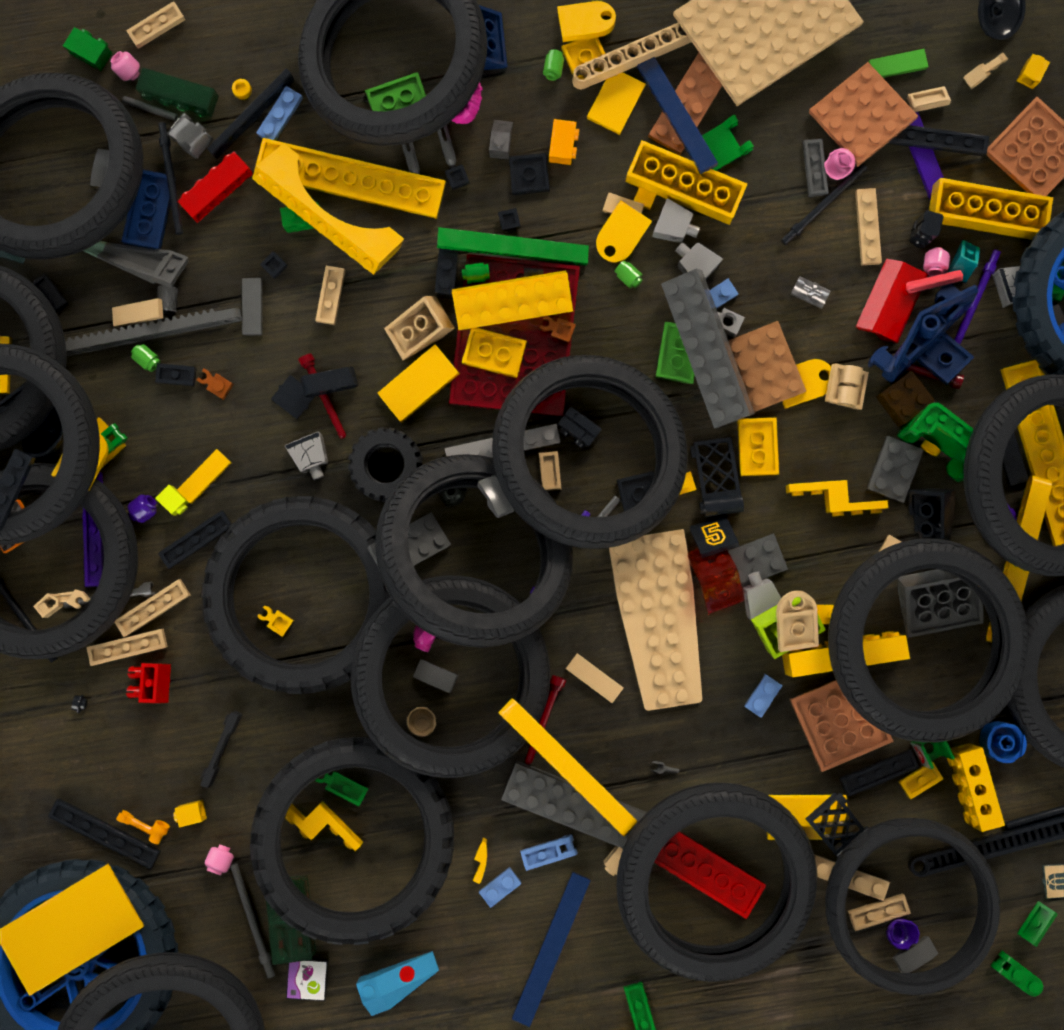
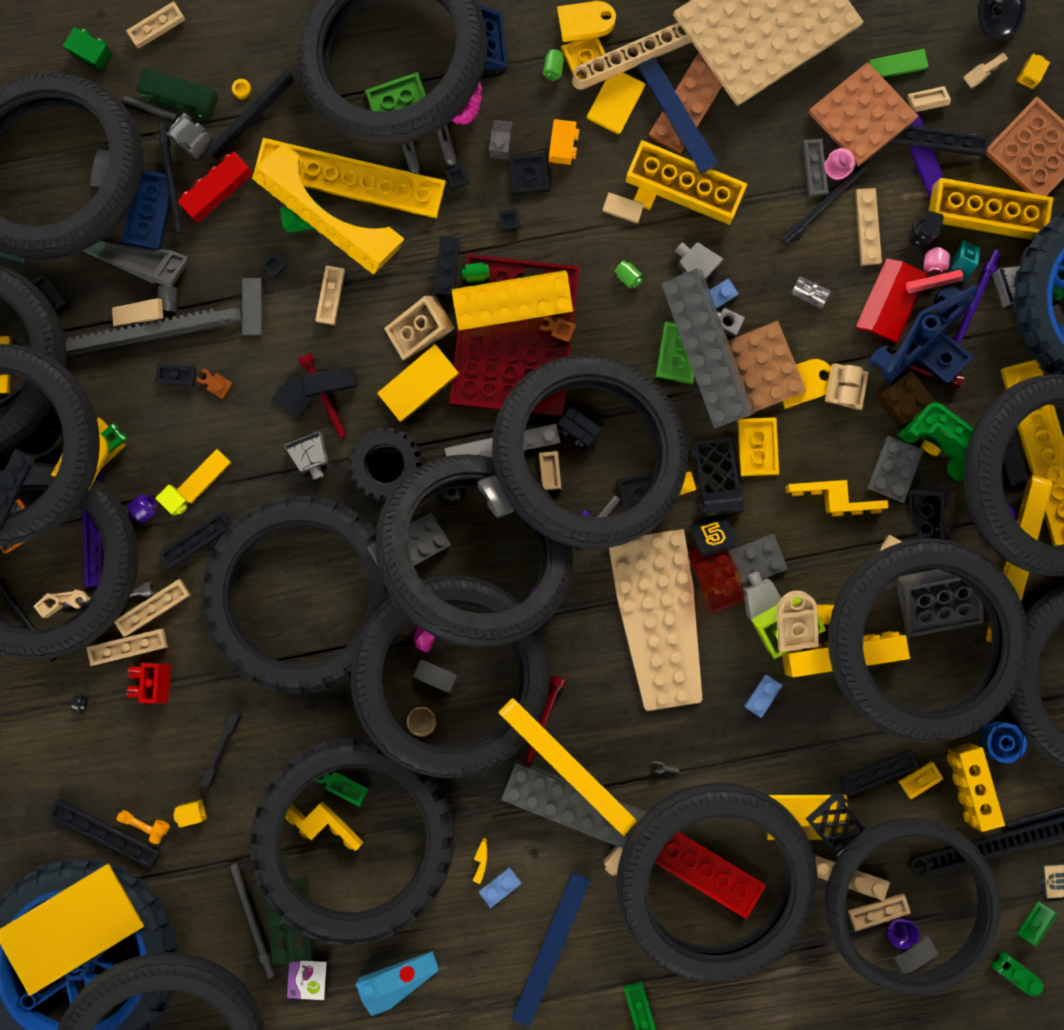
(125, 66): bright pink head -> none
(145, 357): bright green brick -> none
(219, 859): bright pink head -> none
(278, 622): yellow plate -> none
(280, 114): medium blue plate -> none
(494, 352): yellow tile -> none
(512, 246): green tile -> none
(548, 852): medium blue plate -> none
(594, 678): tan tile -> none
(622, 232): yellow tile -> none
(674, 223): light grey torso -> none
(724, 145): green flag -> none
(834, 727): nougat plate -> none
(939, 749): green piece -> none

